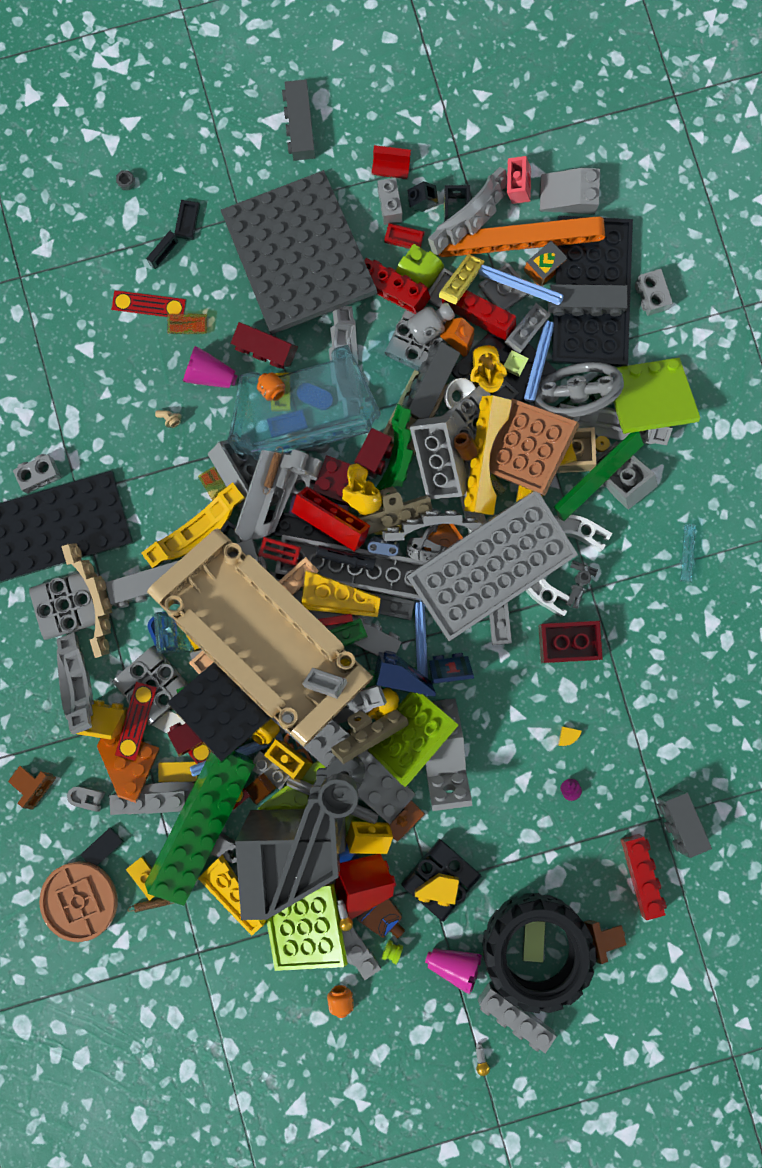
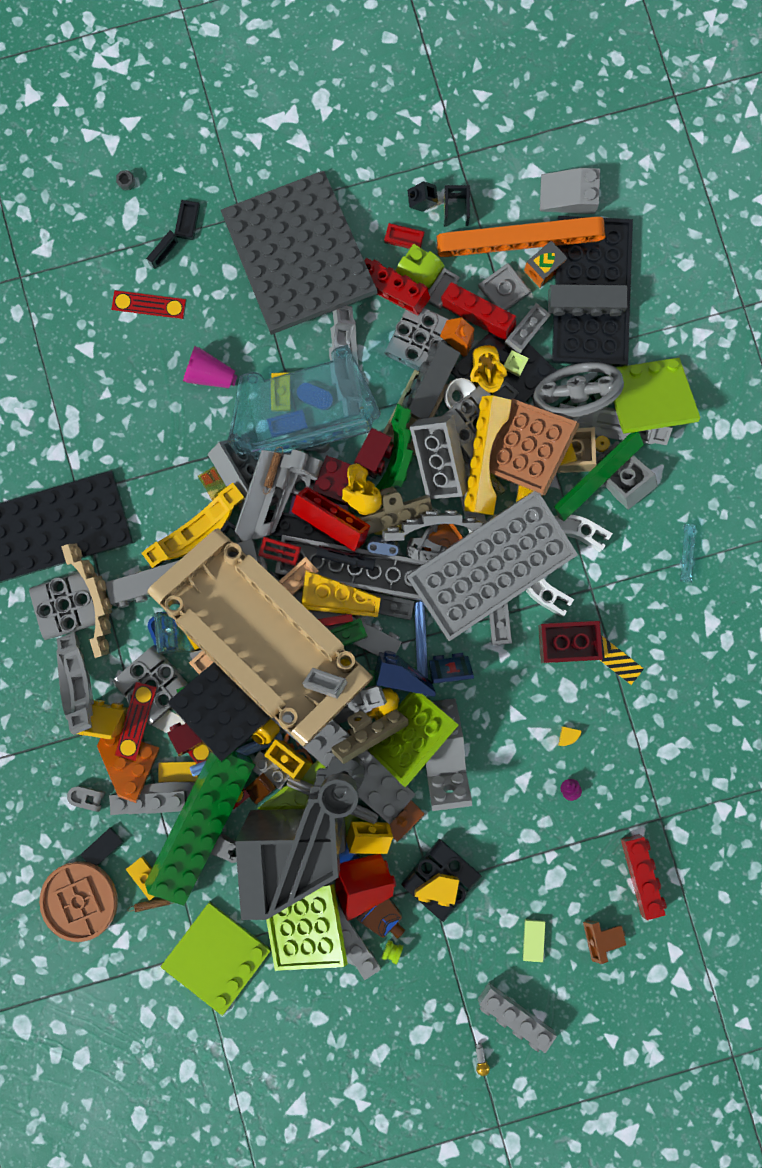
(31, 787): dark orange piece -> none
(38, 478): light grey brick -> none
(172, 419): tan plate -> none
(187, 323): clear yellow slope -> none
(215, 958): none -> lime plate
(224, 886): yellow wing -> none
(263, 346): dark red brick -> none
(271, 386): orange head -> none
(299, 120): dark grey brick -> none
(340, 1001): orange head -> none
(345, 922): piece -> none
(389, 201): light grey brick -> none
(391, 162): red panel -> none
(429, 323): light grey piece -> none
(455, 967): dark pink cone -> none
(461, 279): light yellow tile -> none
(466, 446): reddish brown brick -> none
(472, 215): light grey piece -> none
(519, 180): coral brick -> none
(521, 284): light blue axle -> none
(539, 361): light blue axle -> none
(568, 982): black tyre -> none
(581, 580): dark grey pin -> none
(619, 662): none -> sticker
(658, 291): light grey brick -> none
(683, 823): dark grey brick -> none

